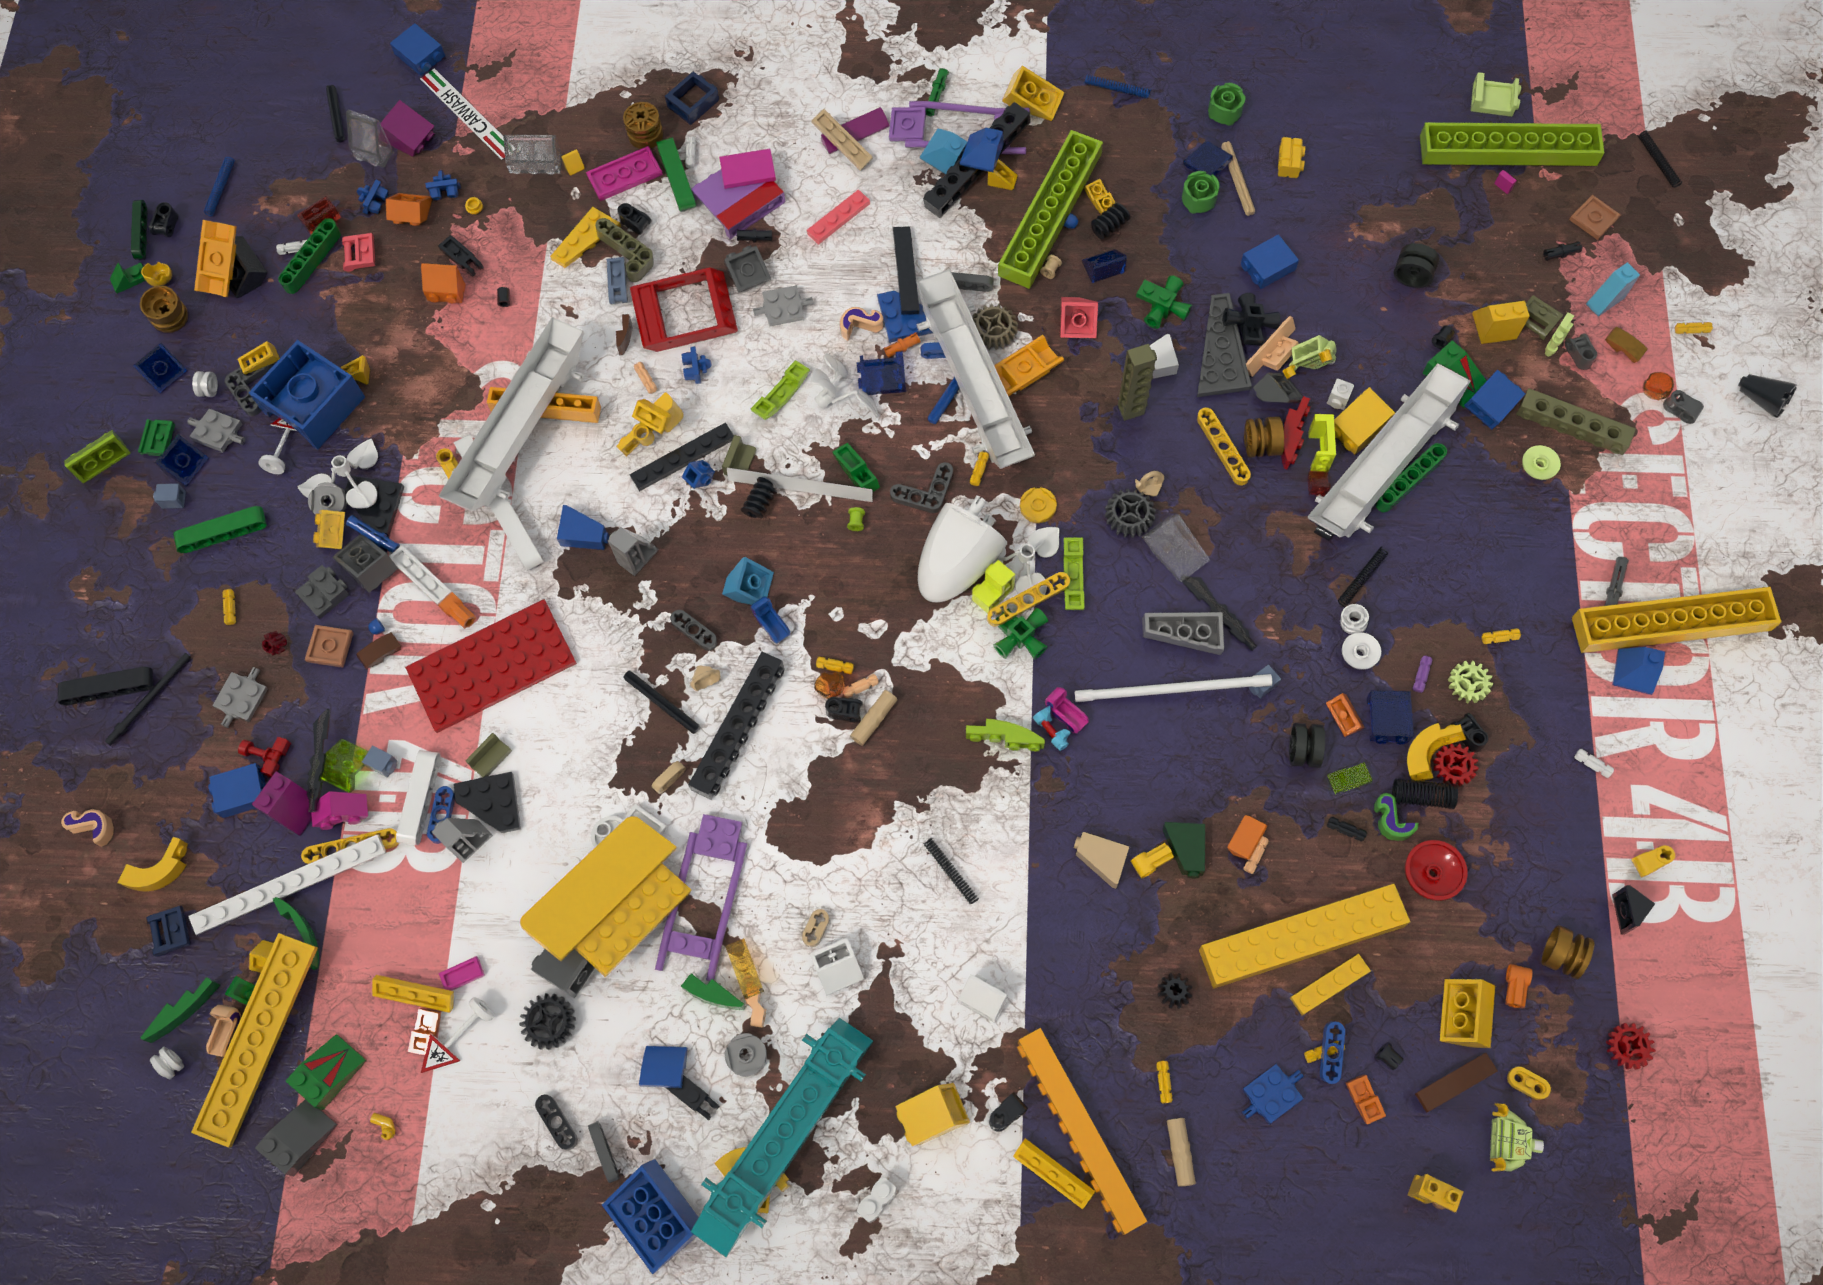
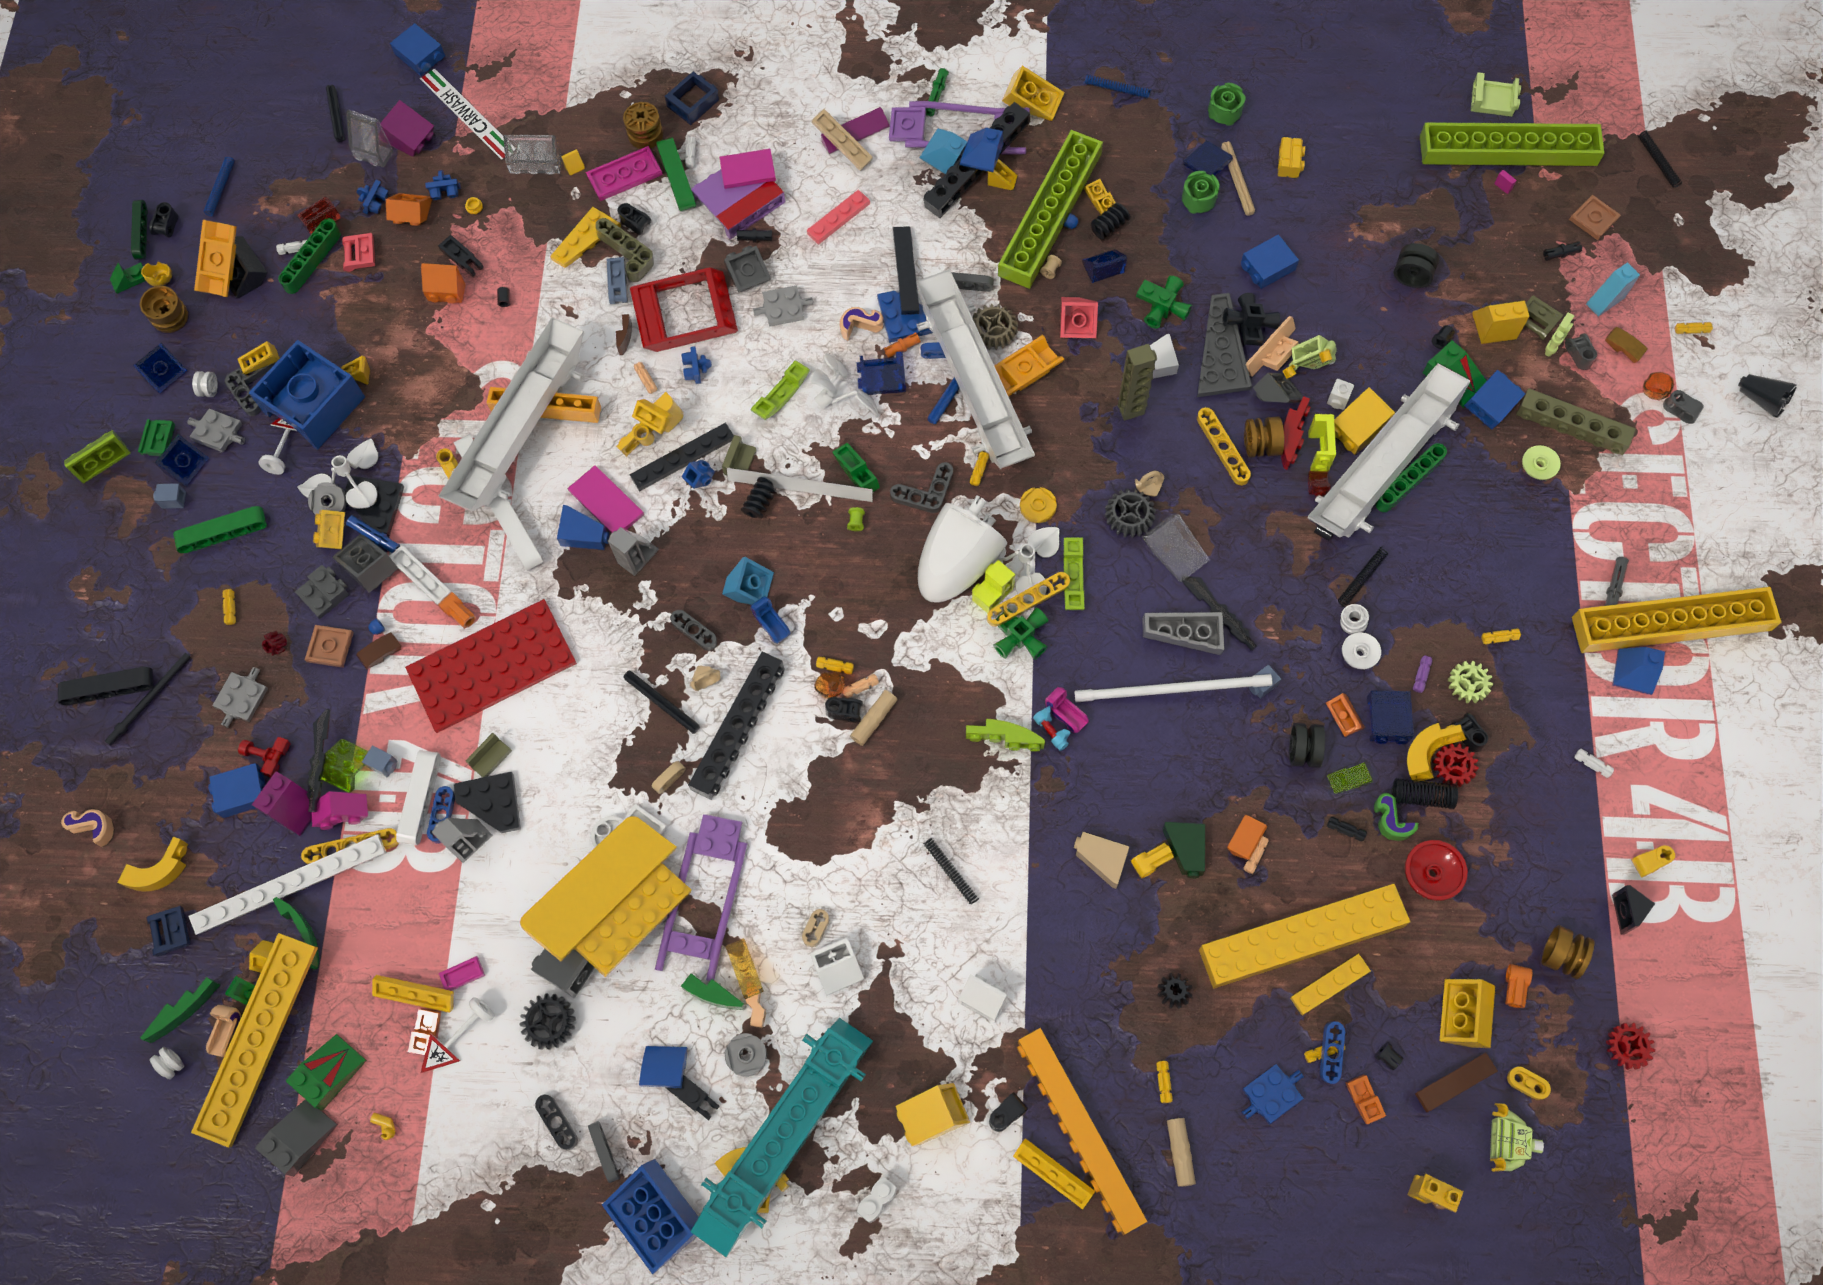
(605, 500): none -> dark pink tile

